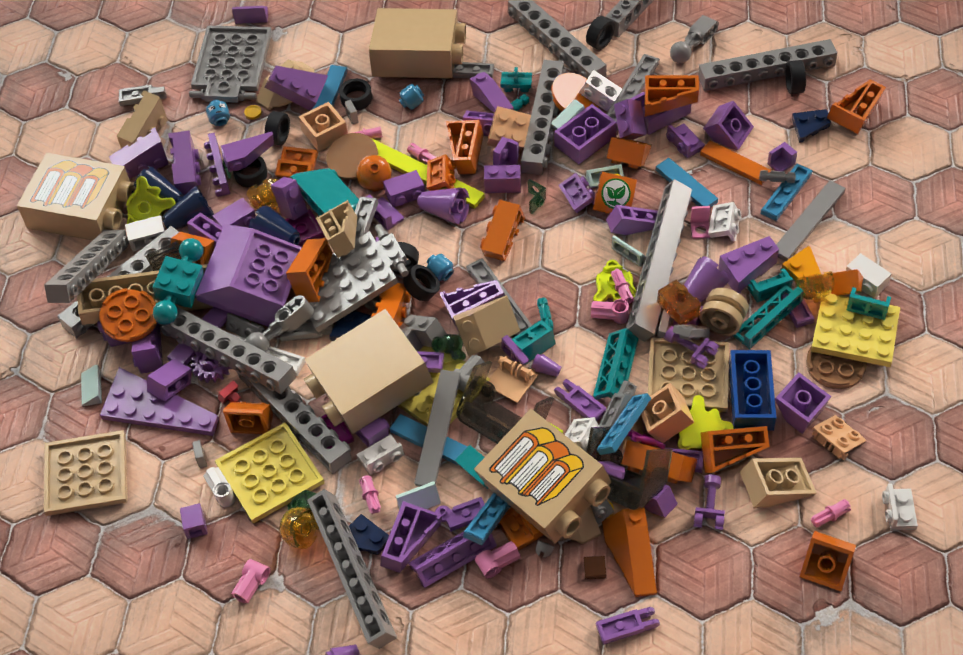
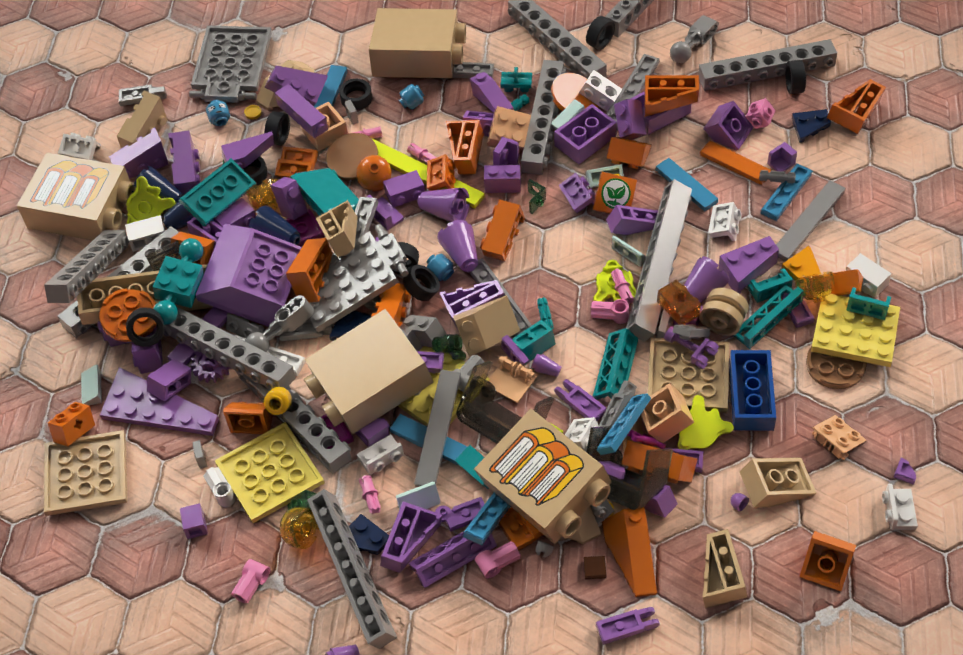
(71, 423): none -> orange brick
(77, 146): none -> white bracket
(144, 341): none -> black tyre
(217, 192): none -> teal tile
(218, 167): medium lavender hinge -> none
(229, 393): coral tile -> none
(250, 14): medium lavender panel -> none
(277, 400): none -> yellow head
(301, 111): none -> medium lavender brick
(459, 244): none -> medium lavender cone
(684, 140): medium lavender bracket -> none
(700, 218): bright pink bracket -> none
(711, 482): medium lavender bar -> none
(722, 572): none -> tan wedge
(730, 445): orange wedge -> none
(739, 501): none -> medium lavender hinge
(760, 113): none -> bright pink brick
(801, 402): medium lavender slope -> none
(831, 513): bright pink axle -> none
(905, 472): none -> medium lavender tile

